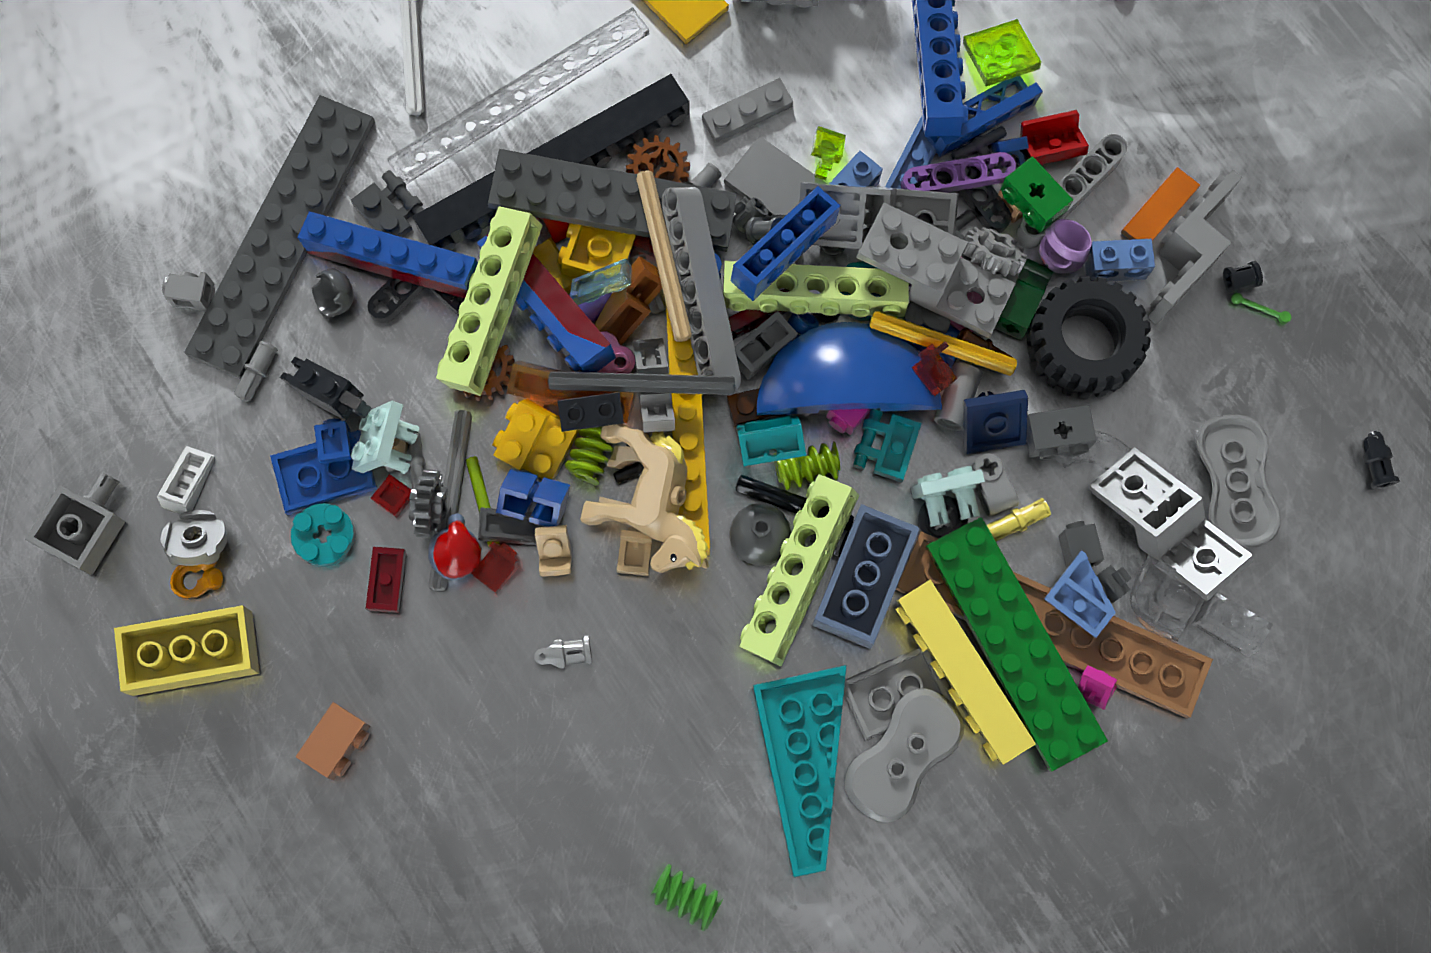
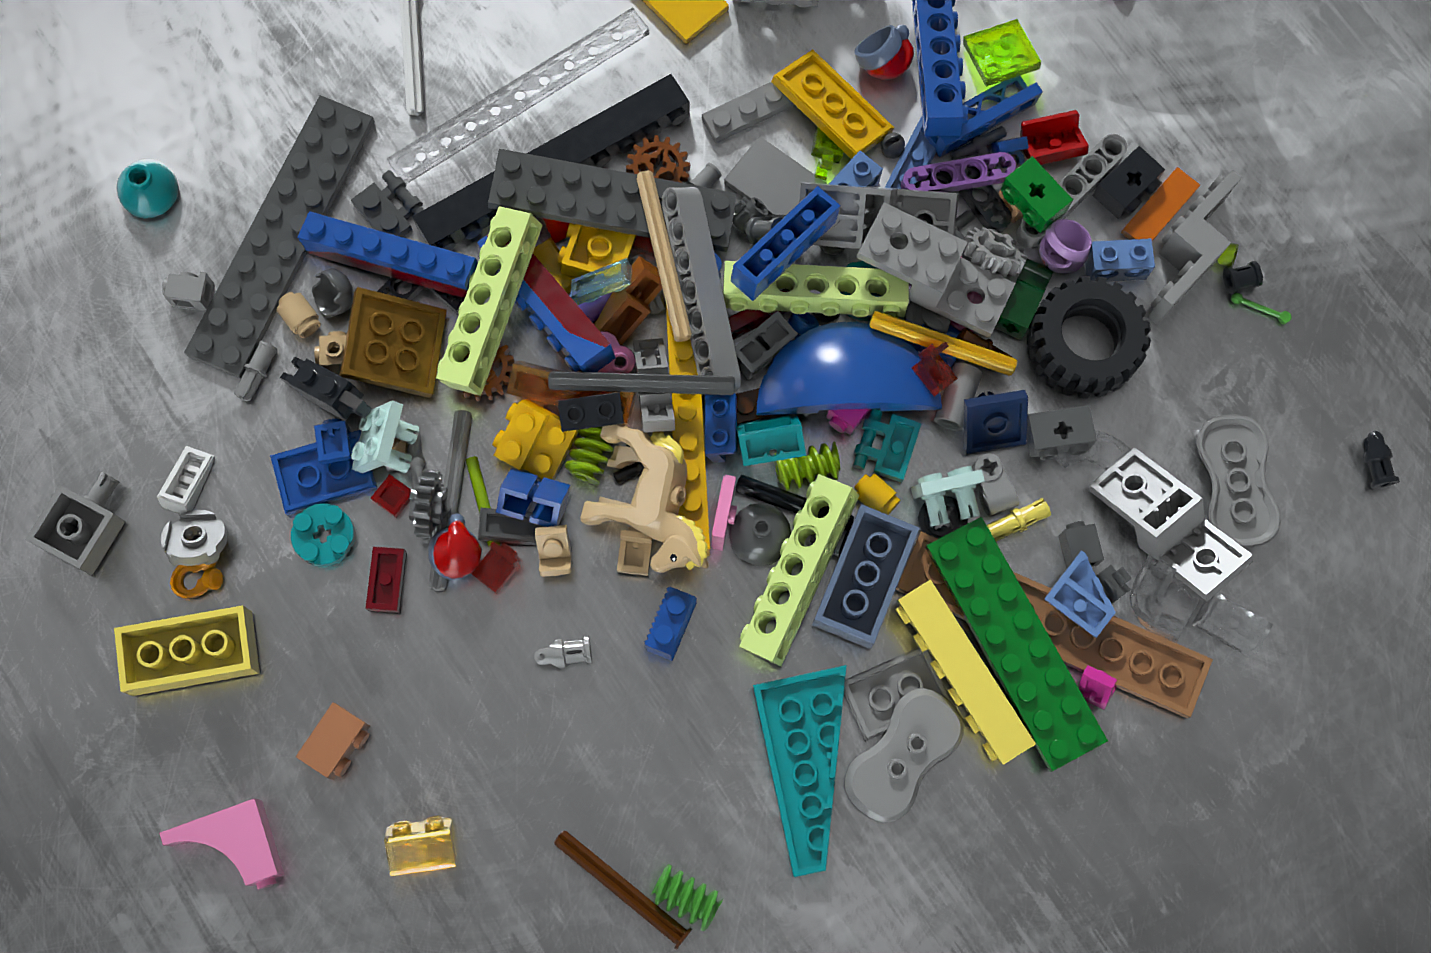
(153, 195): none -> teal piece
(241, 835): none -> bright pink arch
(298, 314): none -> tan brick
(331, 351): none -> tan brick
(393, 342): none -> pearl gold plate
(420, 845): none -> clear yellow bracket
(622, 888): none -> reddish brown axle
(670, 623): none -> blue brick
(720, 426): none -> blue bracket
(725, 512): none -> bright pink plate
(832, 104): none -> yellow tile
(876, 494): none -> yellow brick
(886, 52): none -> sand blue piece
(894, 150): none -> dark grey hinge
(1137, 169): none -> black brick
(1229, 255): none -> lime hinge

